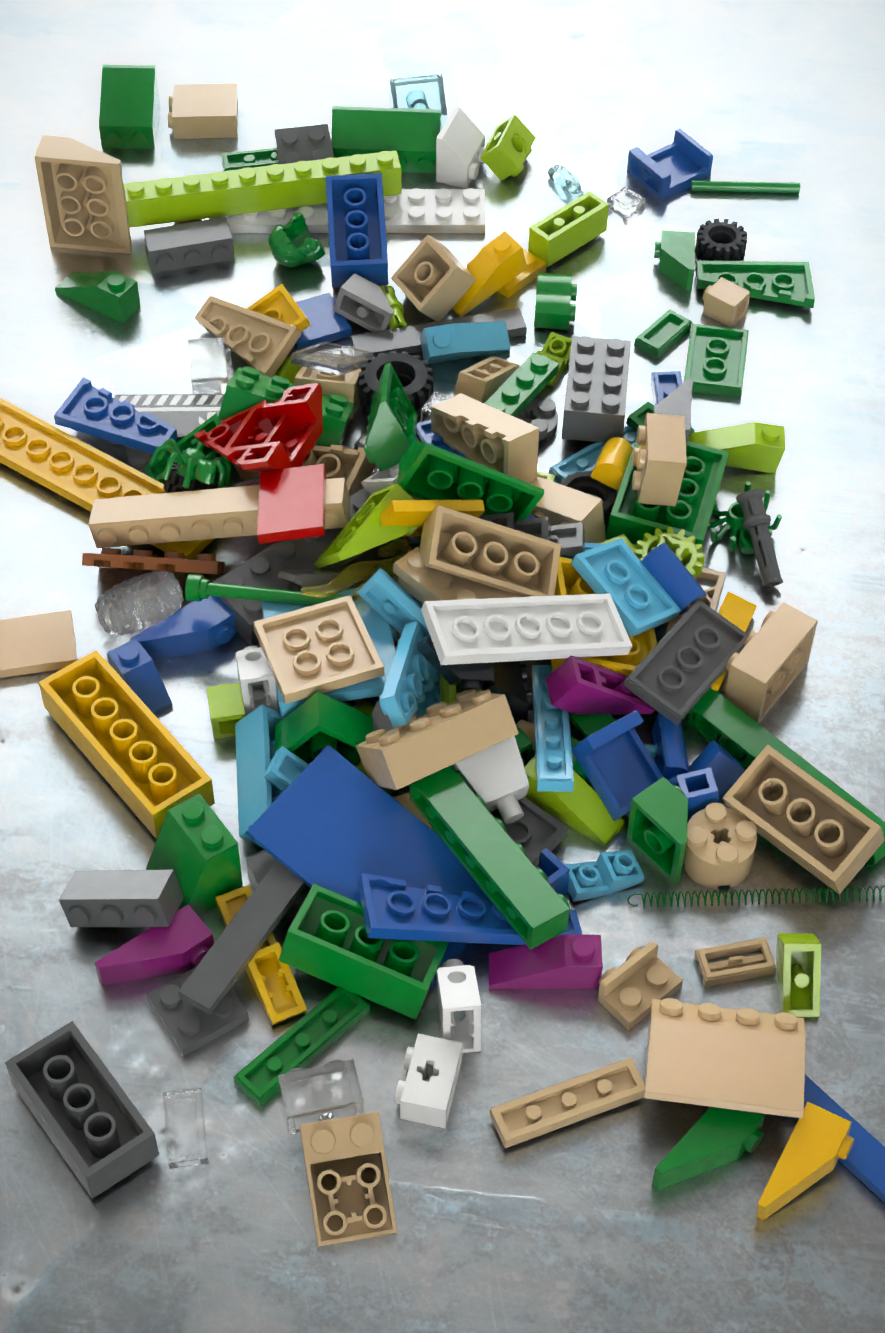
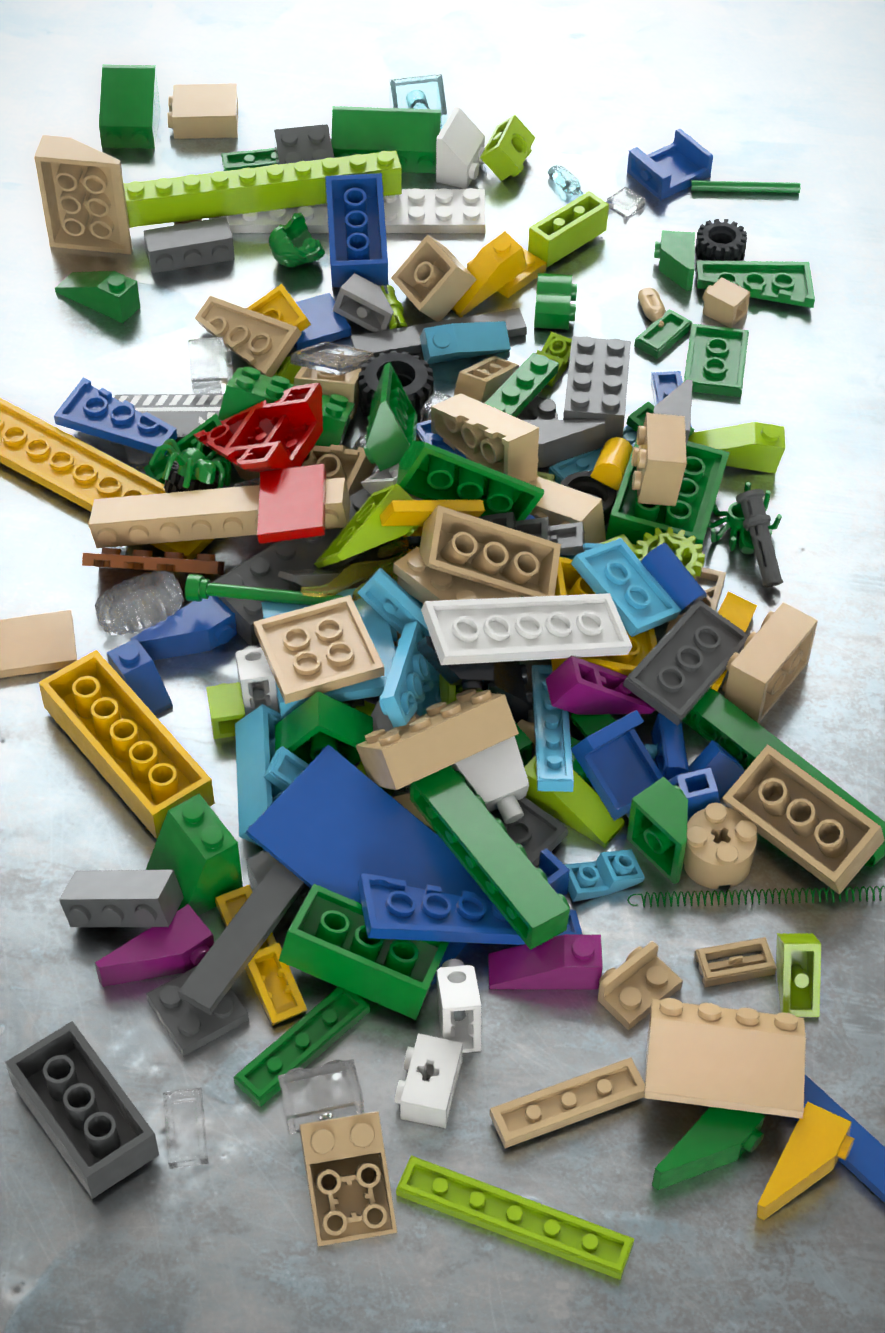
(515, 1217): none -> lime tile
(567, 438): none -> dark grey slope
(651, 304): none -> tan piece

